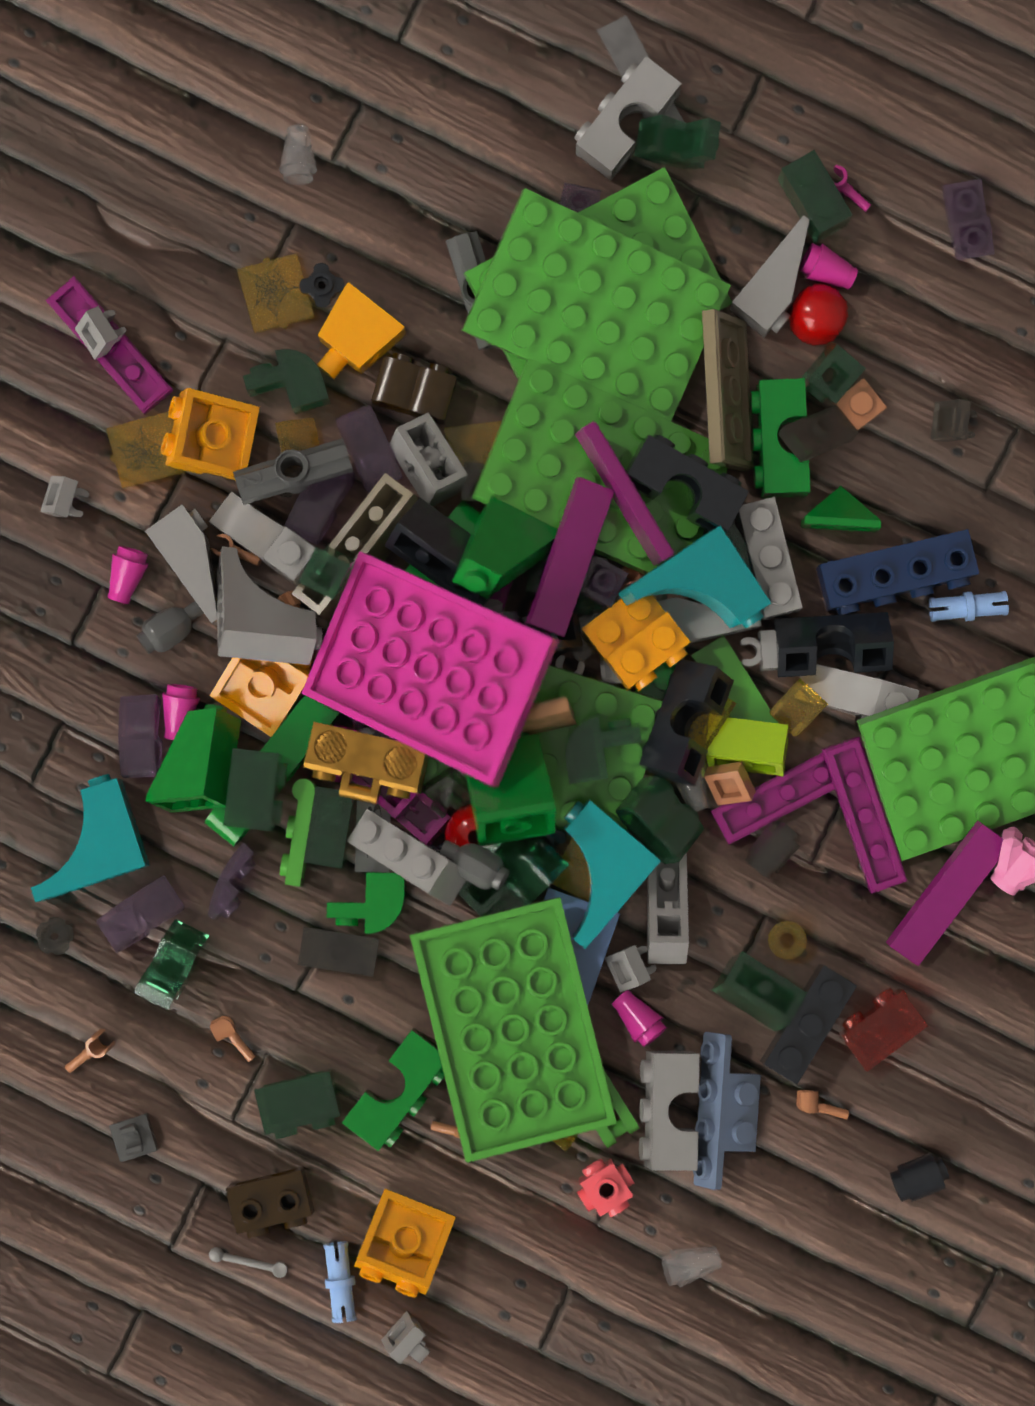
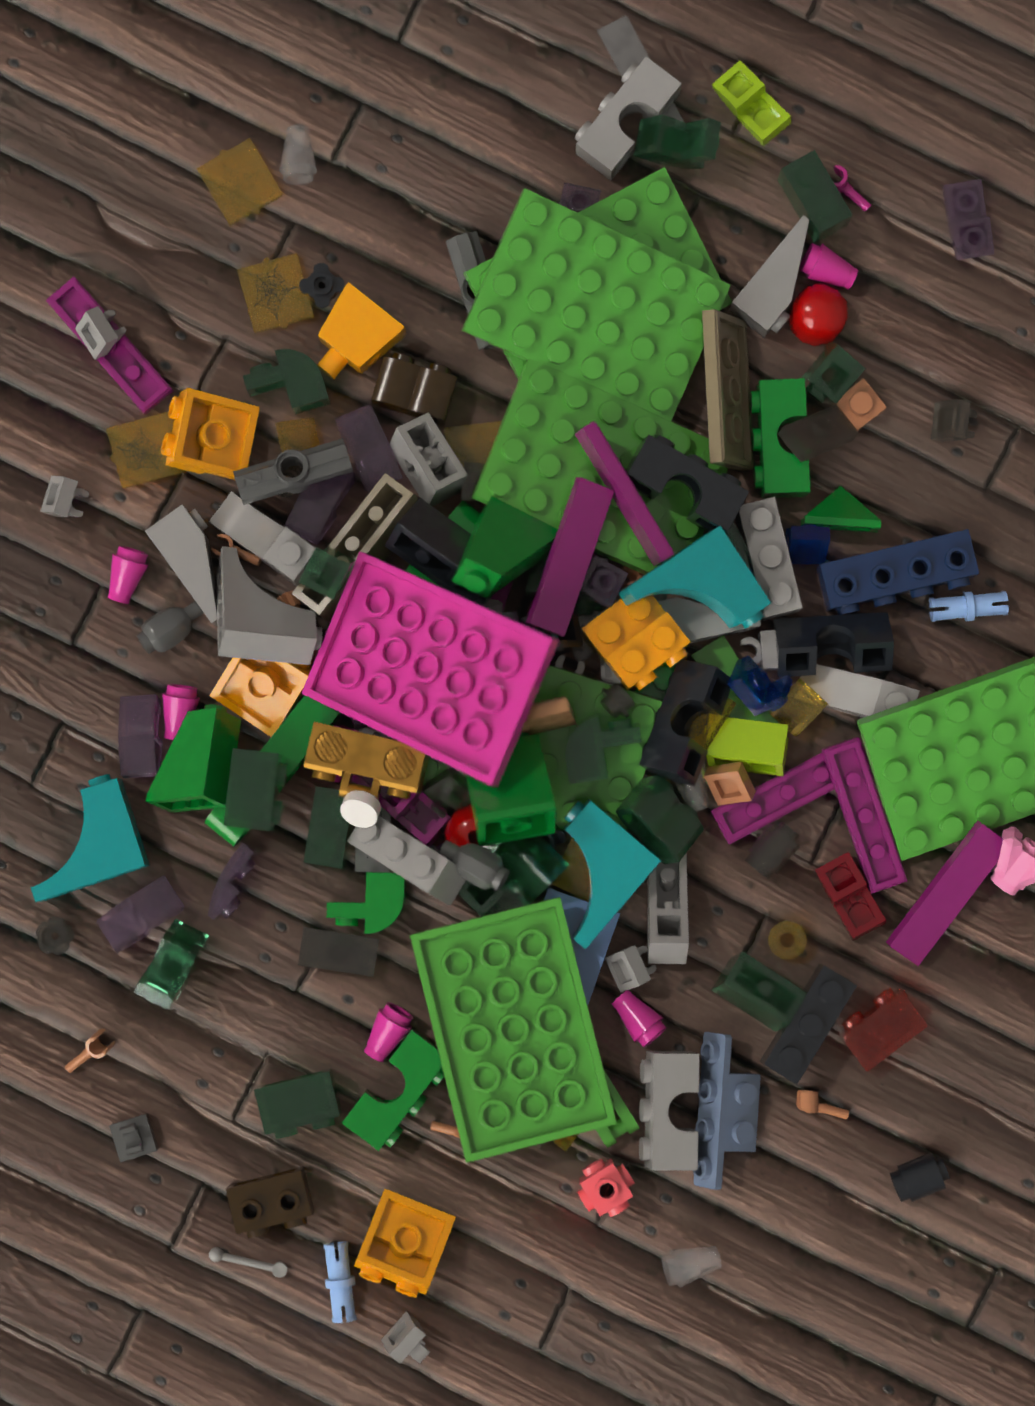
(225, 1027): nougat hand -> none
(239, 182): none -> clear yellow piece
(297, 829): bright green plate -> none
(360, 809): none -> white tile
(388, 1030): none -> dark pink cone
(617, 701): none -> clear smoke plate
(751, 103): none -> lime slope
(756, 689): none -> bracket
(808, 544): none -> clear blue bracket
(850, 896): none -> dark red slope

